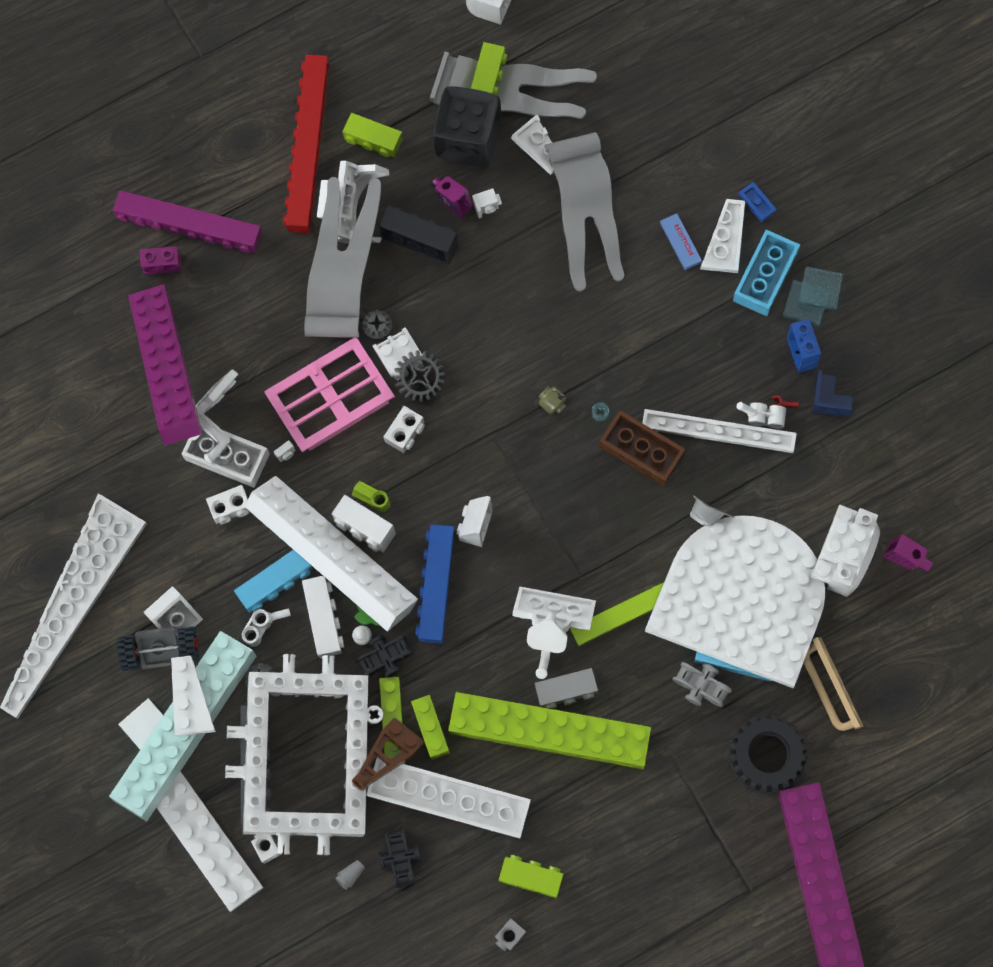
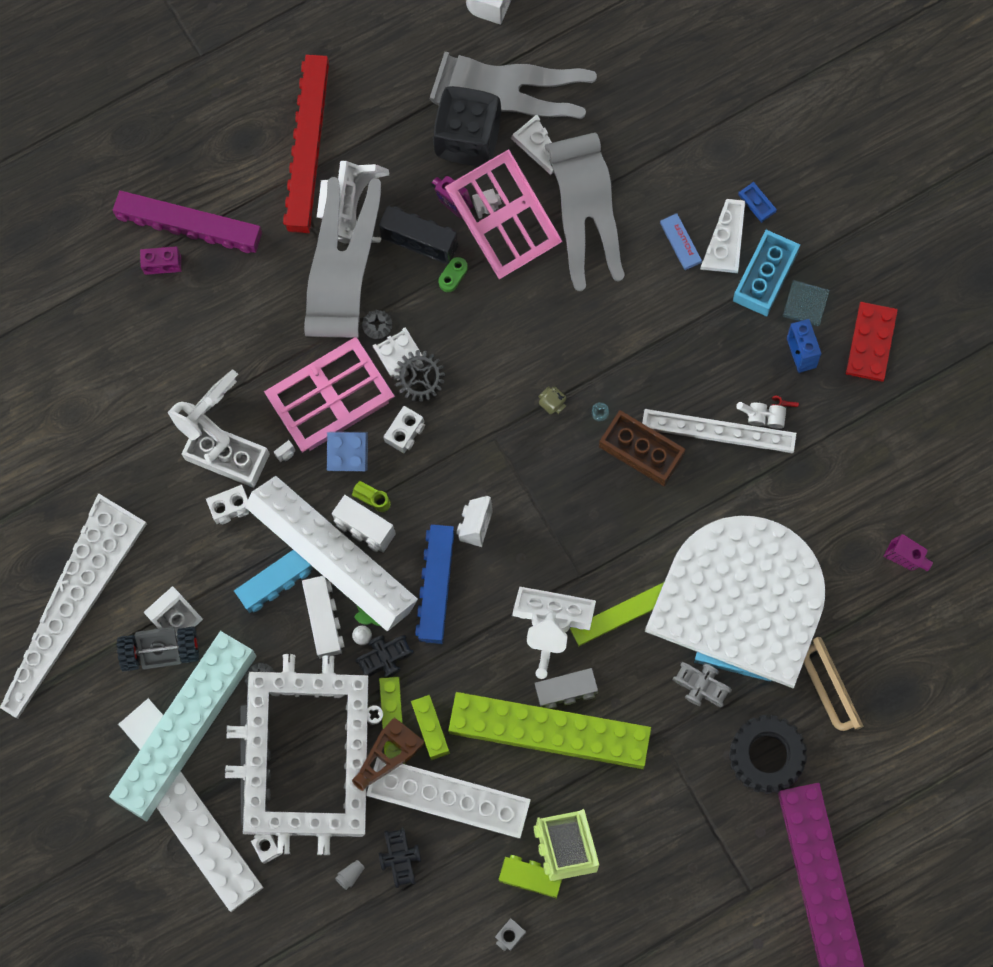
(165, 365): magenta brick -> none
(189, 702): white wing -> none
(259, 629): white beam -> none
(347, 451): none -> medium blue brick
(372, 135): lime brick -> none
(454, 274): none -> bright green plate
(489, 68): lime brick -> none
(511, 210): none -> bright pink door
(566, 845): none -> window
(706, 514): light grey piece -> none
(820, 288): clear light blue tile -> none
(826, 401): dark blue panel -> none
(849, 547): white piece -> none
(871, 341): none -> red plate

